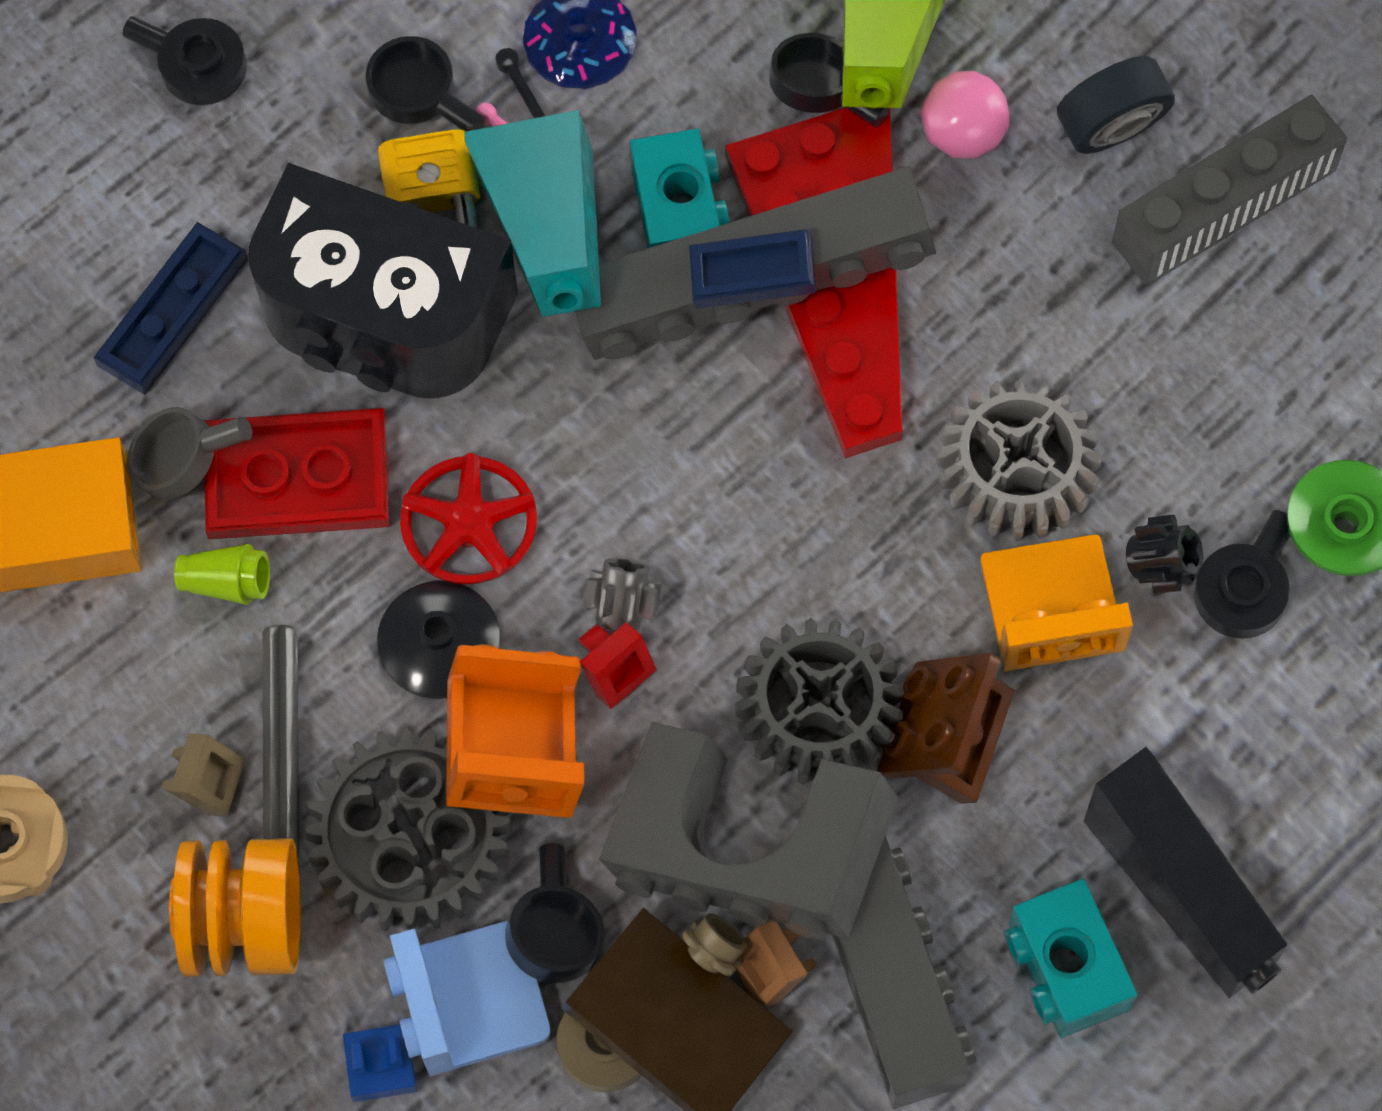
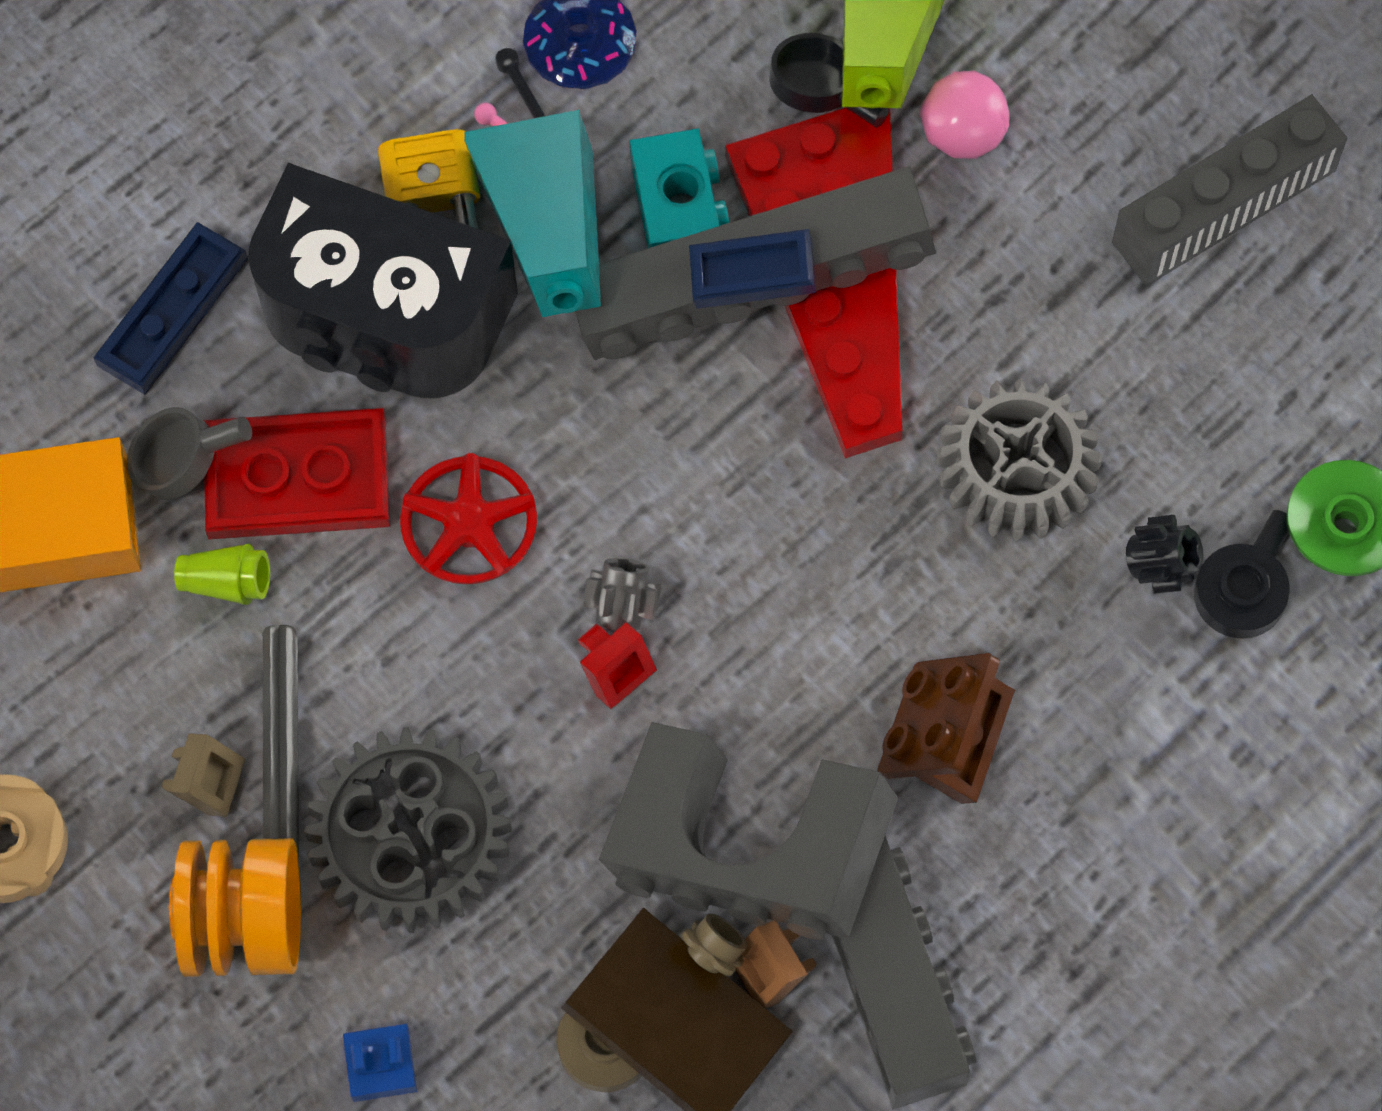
(197, 59): black piece -> none
(414, 82): black piece -> none
(425, 663): black dish -> none
(464, 998): light blue bracket -> none
(512, 731): orange panel -> none
(553, 928): black piece -> none
(789, 662): dark grey gear -> none
(1054, 603): light orange bracket -> none
(1073, 922): teal brick -> none
(1115, 104): black wheel -> none
(1184, 874): black slope -> none

